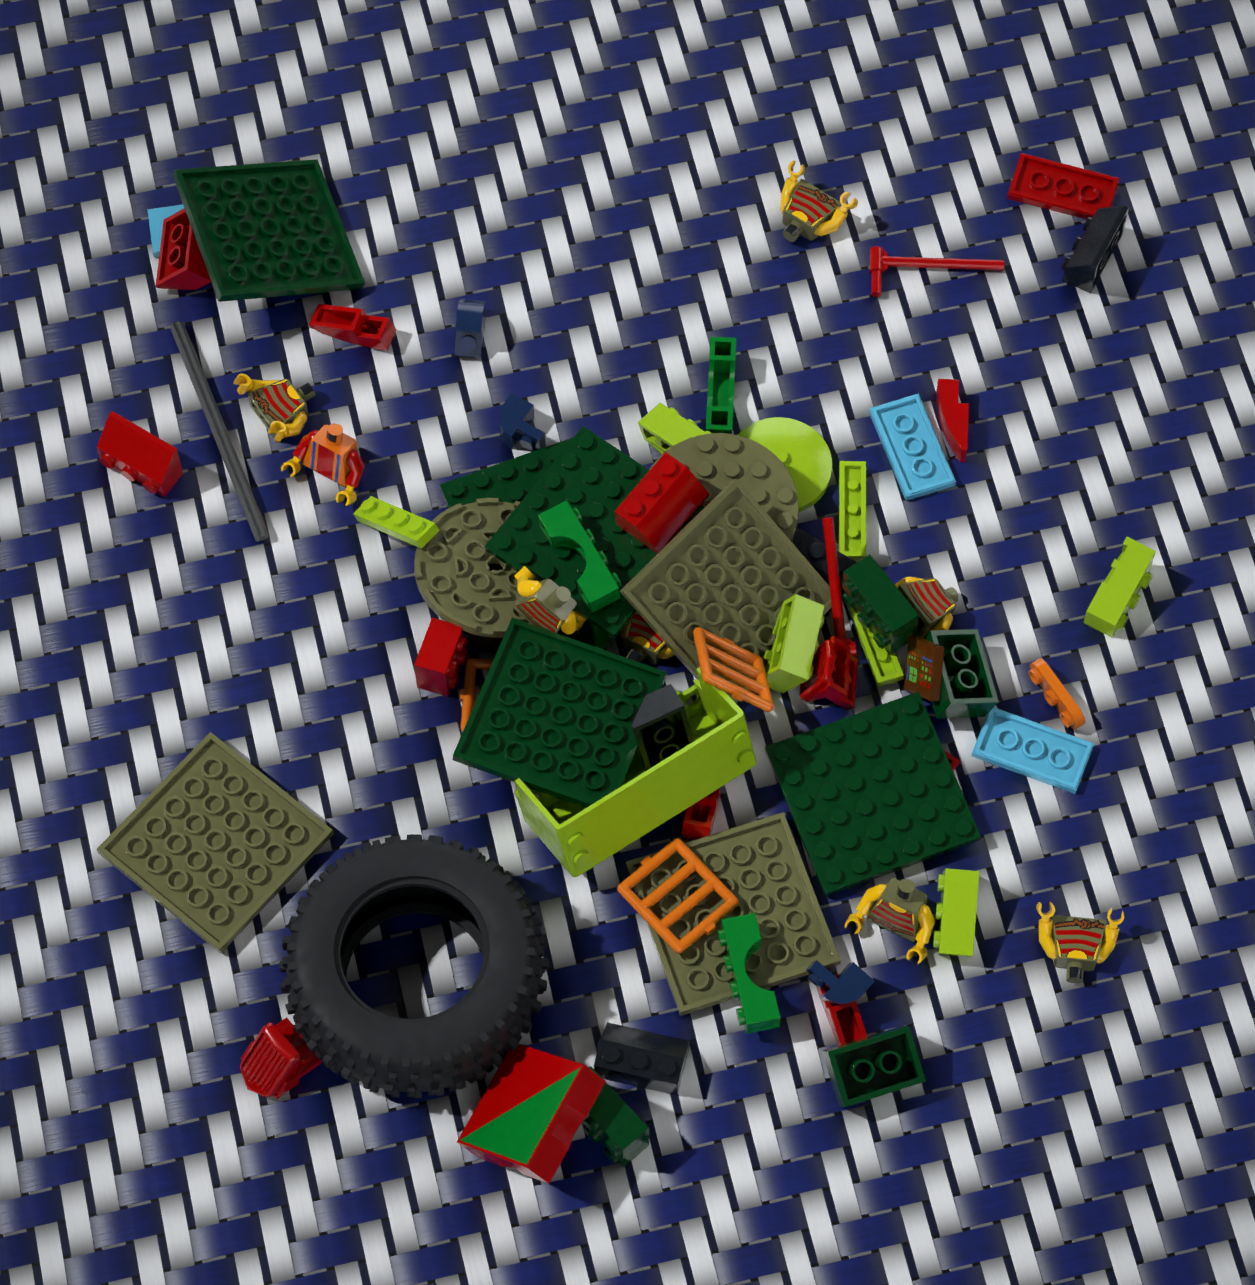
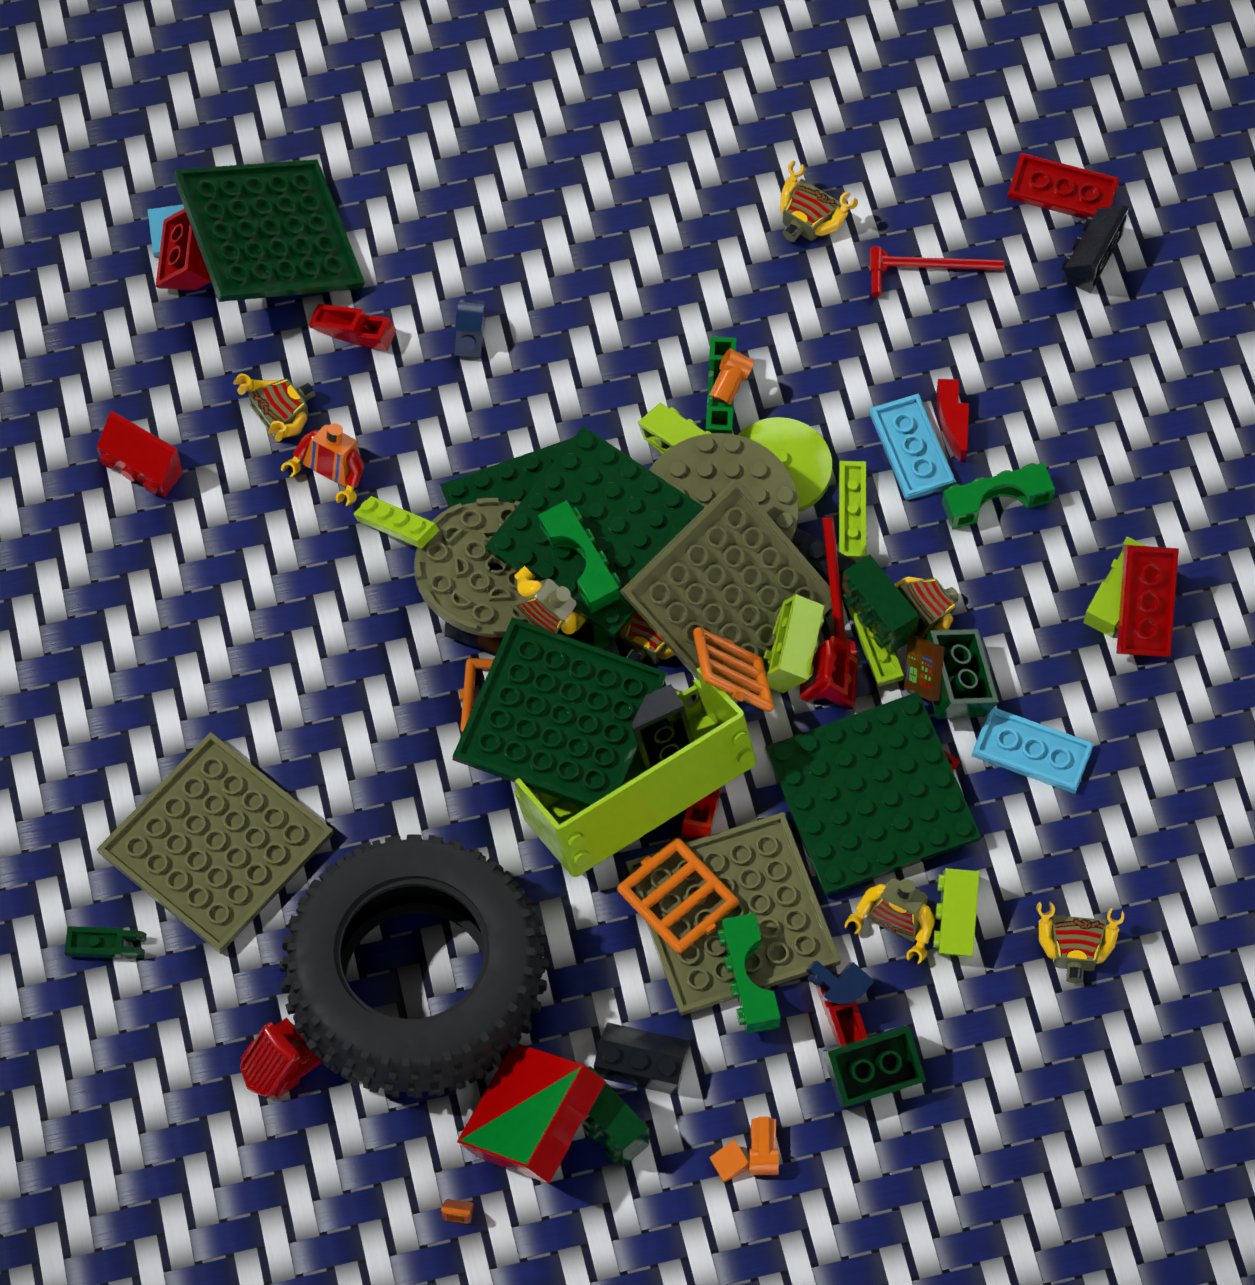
(103, 942): none -> dark green hinge
(219, 431): dark grey axle -> none
(440, 657): red brick -> none
(457, 1211): none -> orange slope
(515, 424): dark blue brick -> none
(661, 503): red slope -> none
(729, 1161): none -> orange slope
(734, 370): none -> orange piece
(763, 1151): none -> orange piece
(1028, 485): none -> green arch
(1056, 694): orange plate -> none
(1147, 600): none -> red tile

